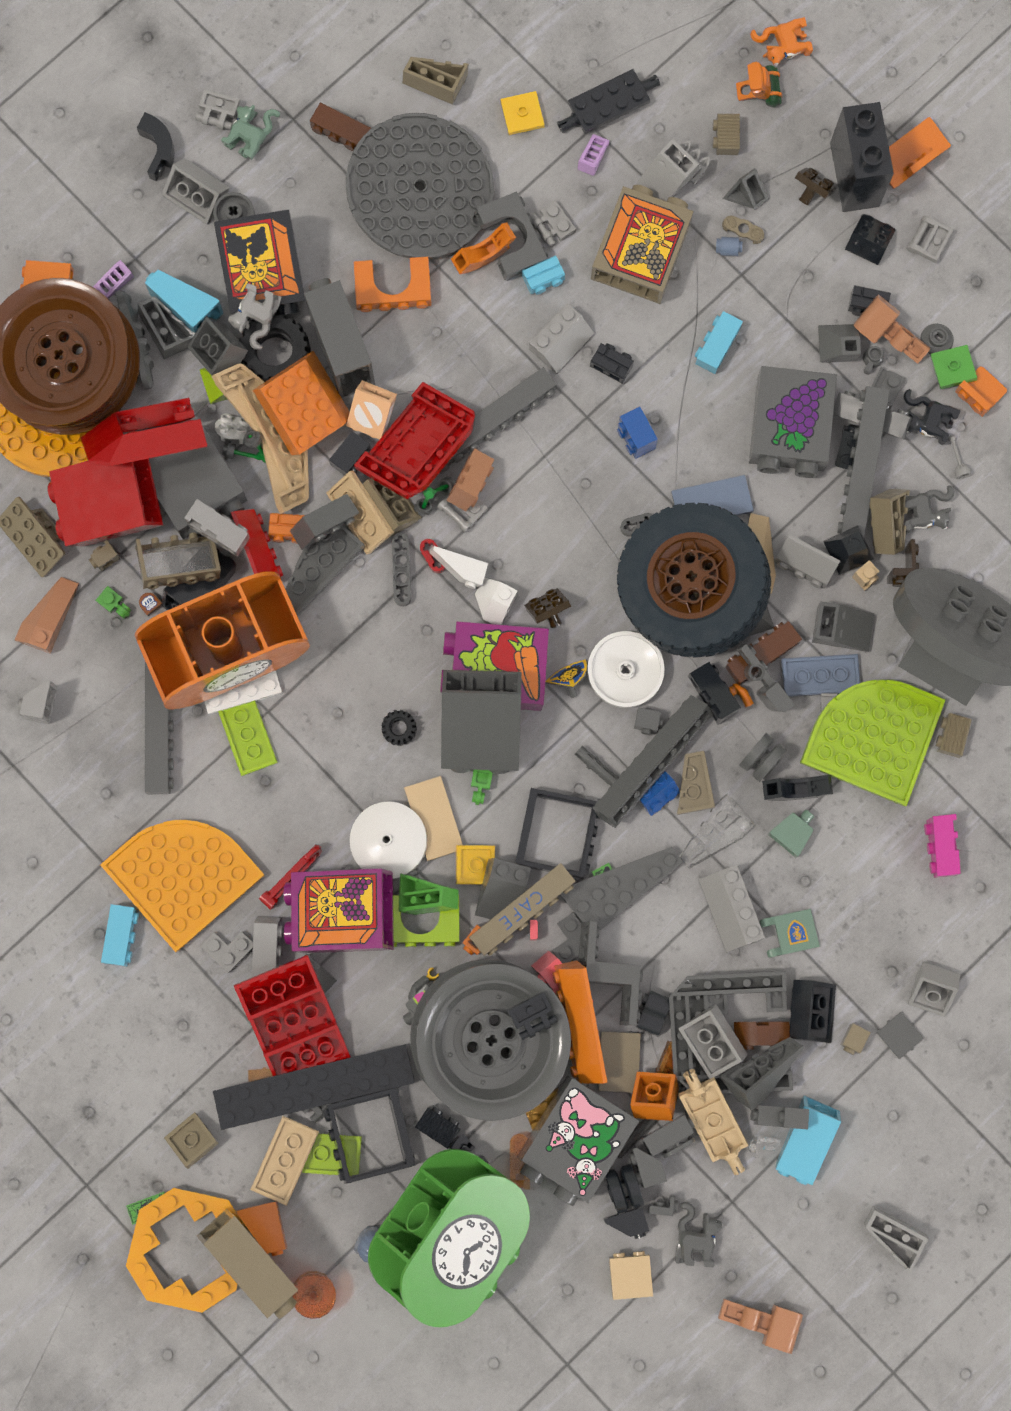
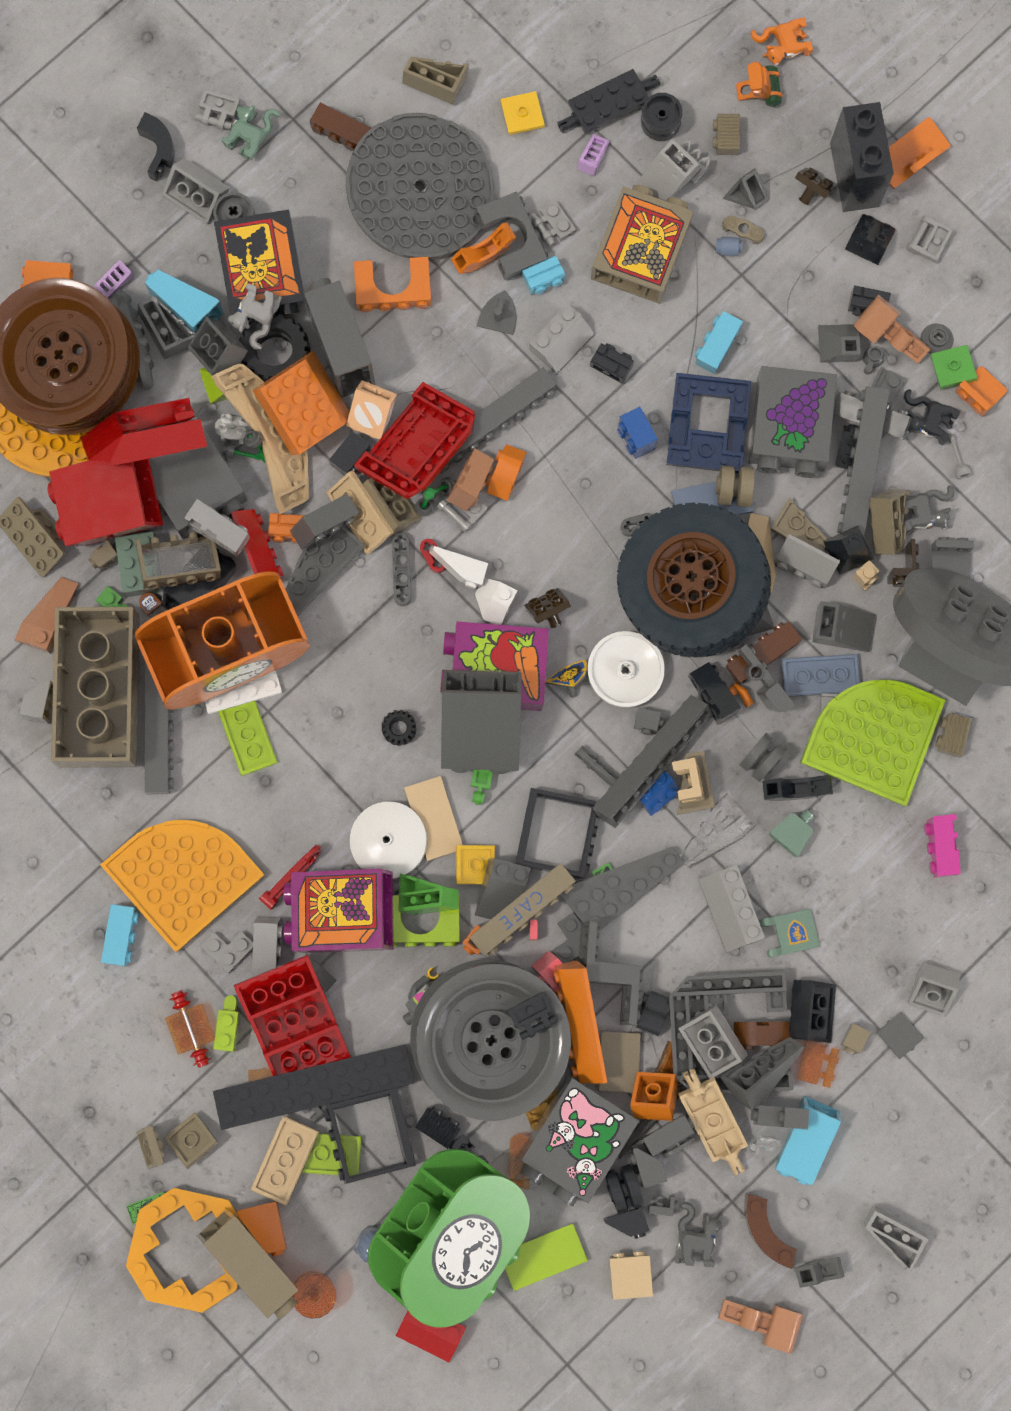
(95, 687): none -> dark tan brick
(129, 566): none -> sand green brick
(150, 1147): none -> dark tan hinge
(190, 1029): none -> clear orange plate
(227, 1026): none -> lime brick
(434, 1340): none -> red slope
(498, 314): none -> dark grey shield
(506, 472): none -> orange brick
(546, 1257): none -> lime tile
(661, 116): none -> black wheel
(694, 779): none -> tan panel
(707, 448): none -> dark blue piece
(728, 486): none -> dark tan wheel
(757, 1222): none -> reddish brown brick
(794, 522): none -> dark tan wing
(812, 1061): none -> clear orange plate
(819, 1271): none -> dark grey brick
(952, 555): none -> dark grey bracket

